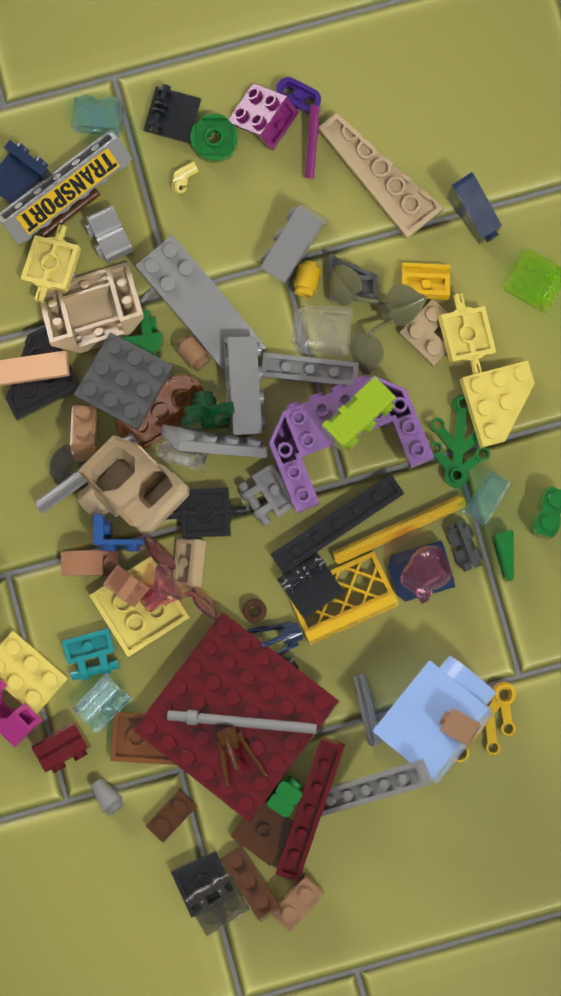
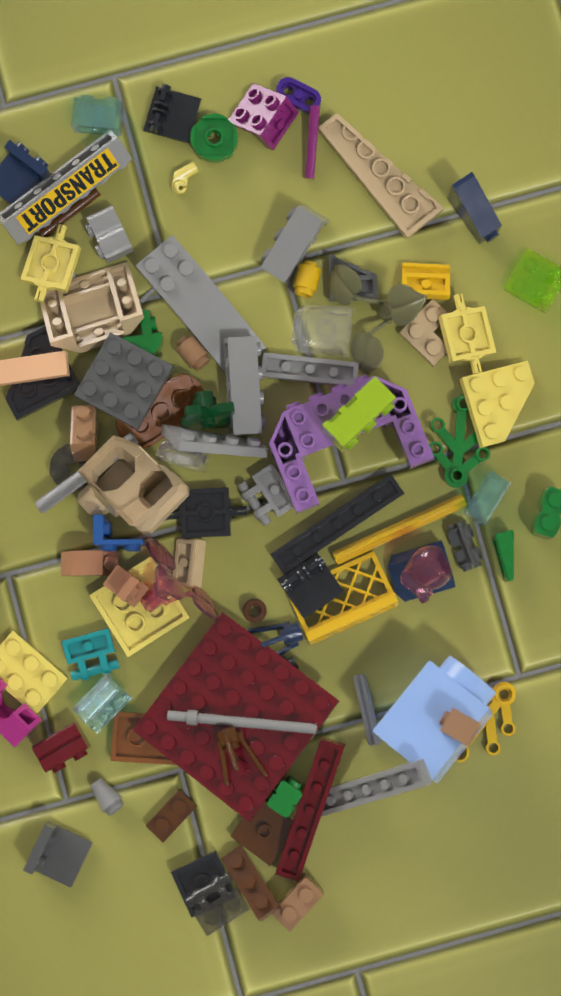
(58, 854): none -> dark grey bracket

